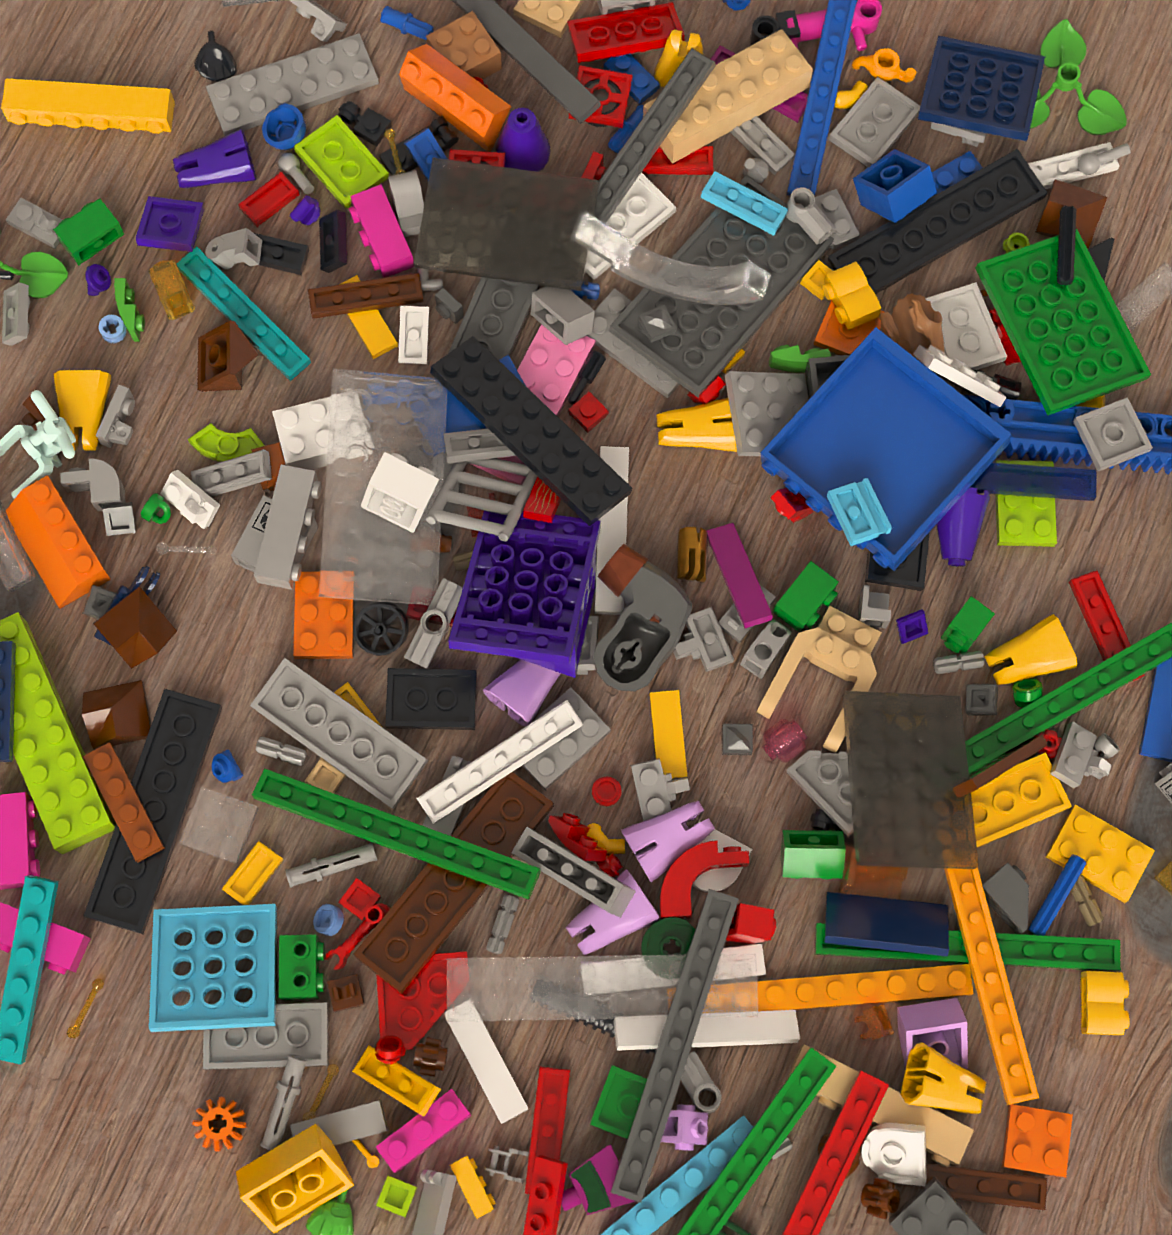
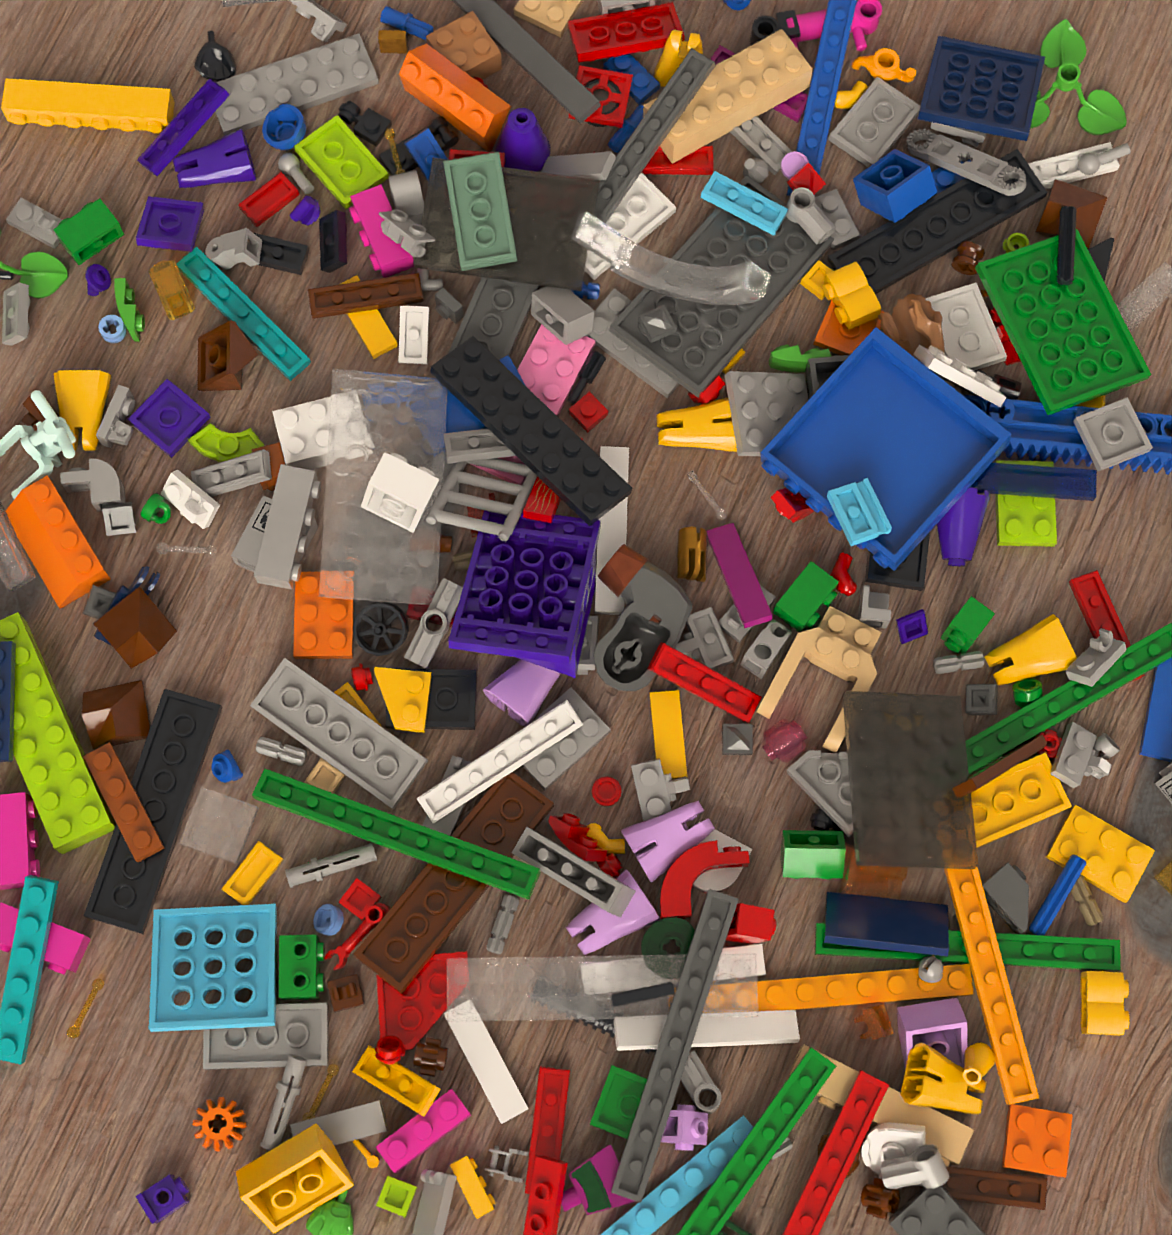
(154, 1208): none -> dark purple brick
(169, 418): none -> dark purple plate
(183, 127): none -> dark purple tile
(361, 677): none -> red plate
(393, 41): none -> pearl gold tile
(399, 225): none -> light grey hinge
(405, 696): none -> yellow wing
(480, 211): none -> sand green tile
(586, 165): none -> light grey tile
(642, 994): none -> black tile
(704, 682): none -> red tile
(720, 513): none -> clear hinge
(792, 163): none -> lavender piece
(806, 178): none -> red tile
(841, 574): none -> red arm
(922, 1167): none -> light grey piece
(934, 972): none -> light grey hinge
(968, 257): none -> reddish brown wheel
(977, 1062): none -> yellow cone
(982, 168): none -> light grey piece
(1096, 659): none -> light grey plate

